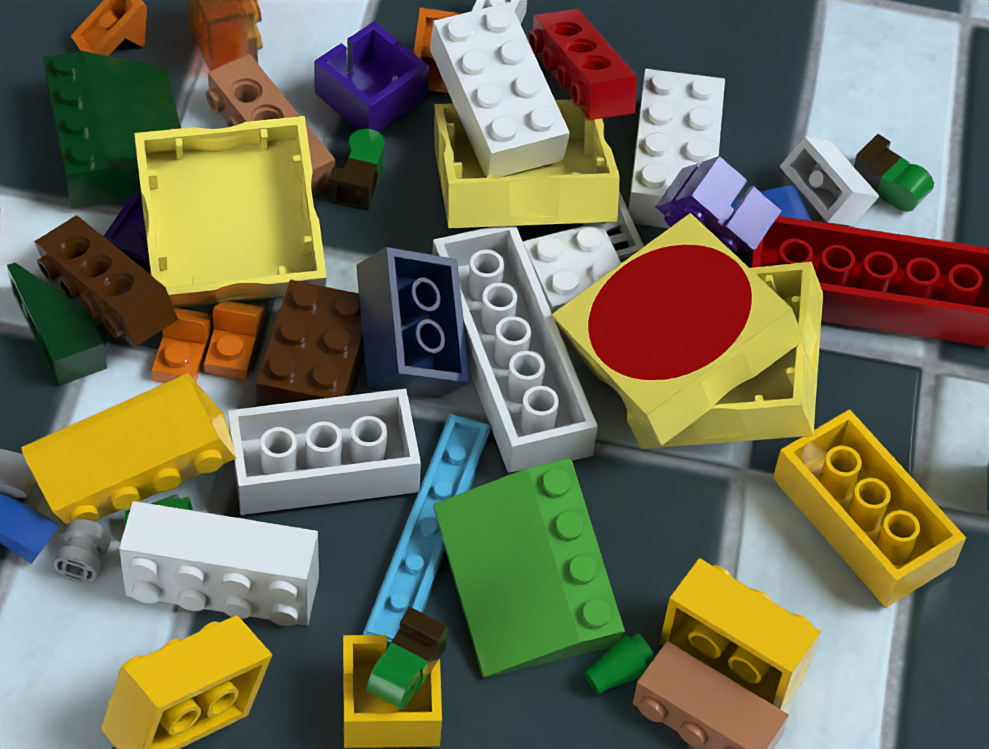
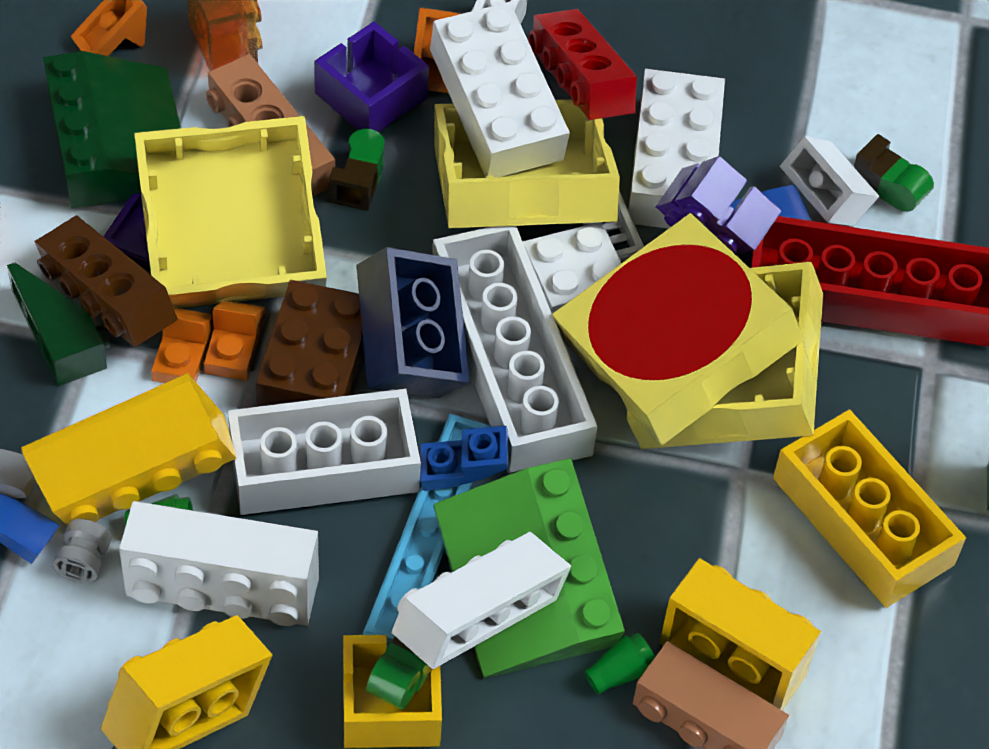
(464, 461): none -> blue slope
(479, 599): none -> white brick

